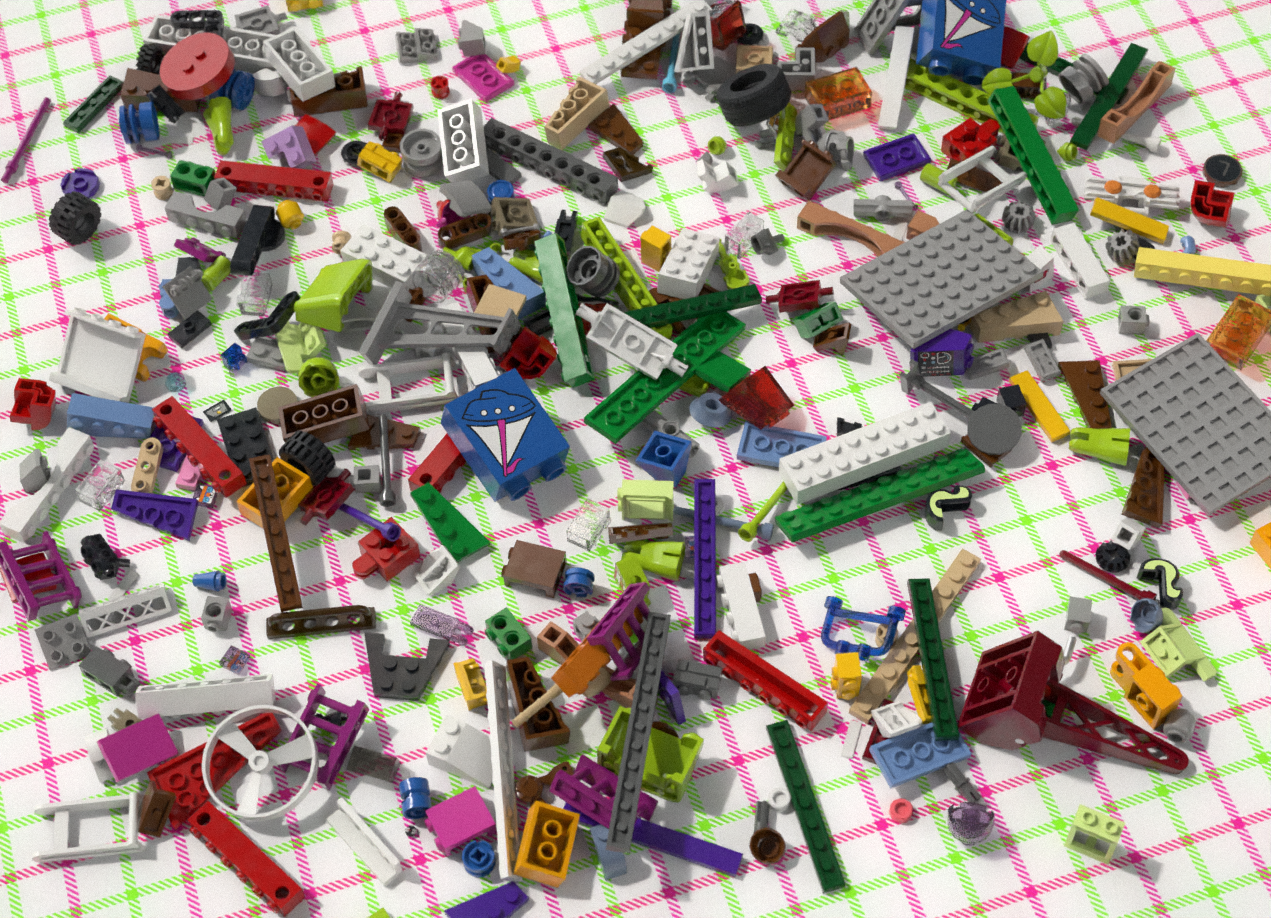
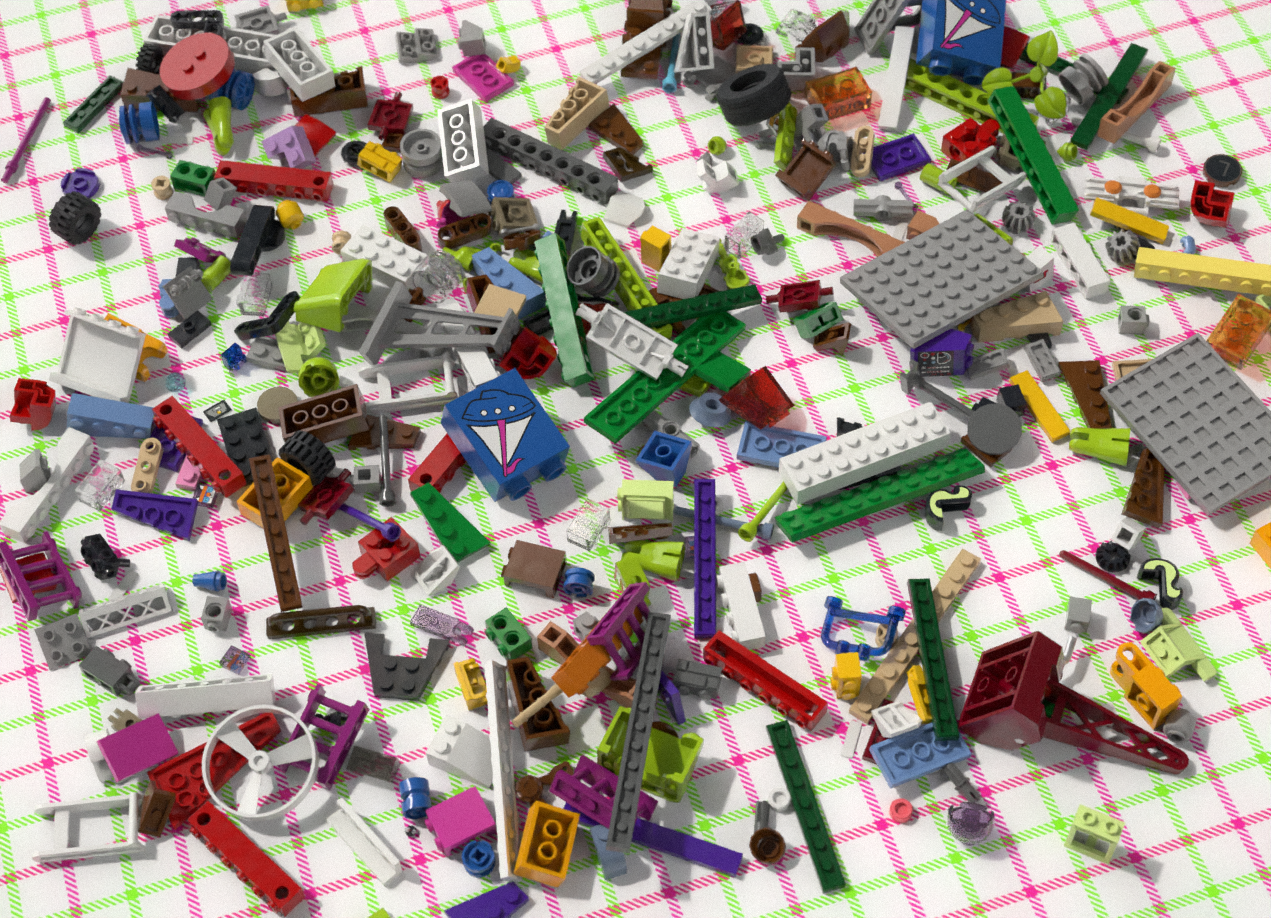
(860, 146): none -> tan plate

